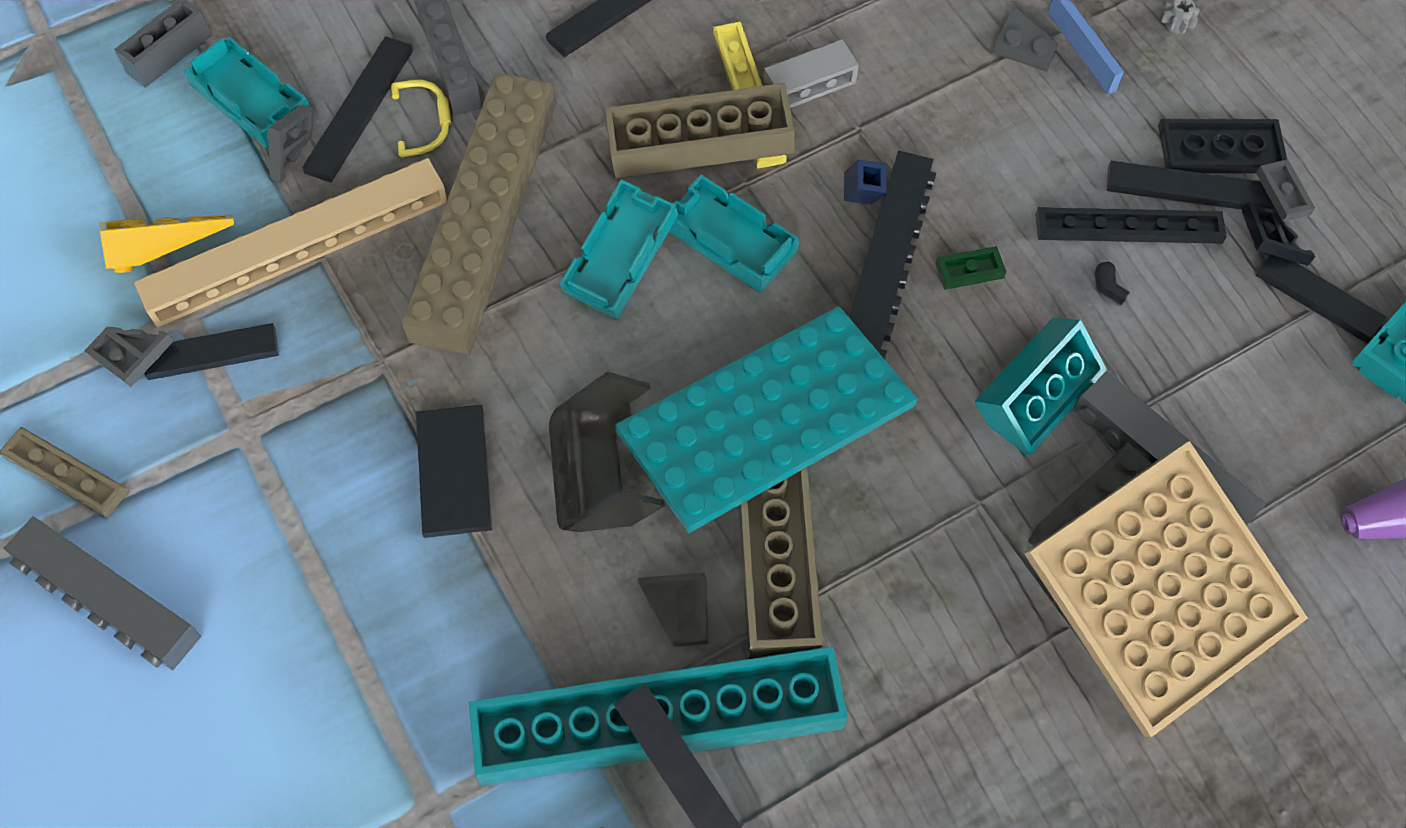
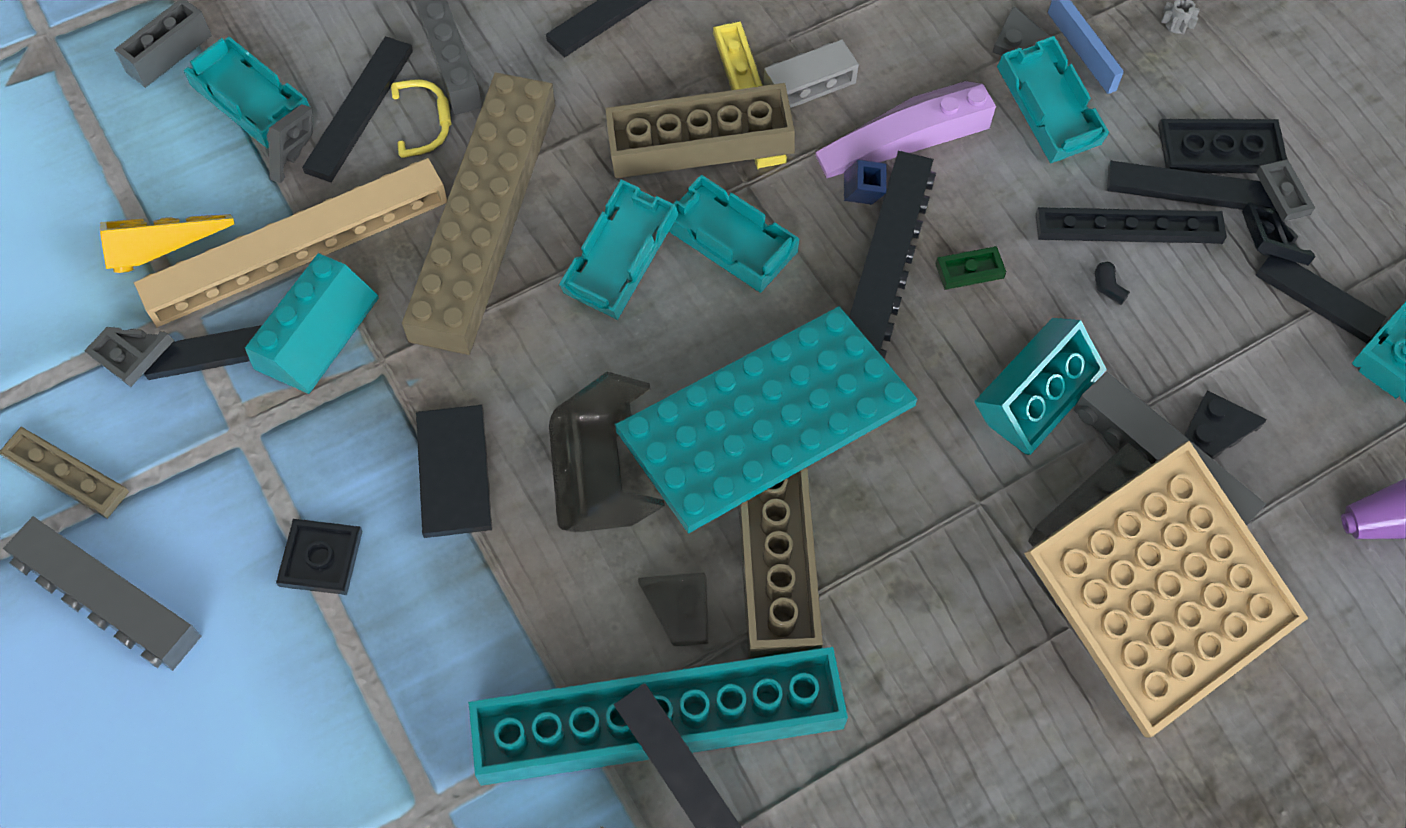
(311, 324): none -> teal slope
(319, 556): none -> black tile
(912, 127): none -> lavender wedge
(1052, 99): none -> teal piece
(1220, 424): none -> black wing

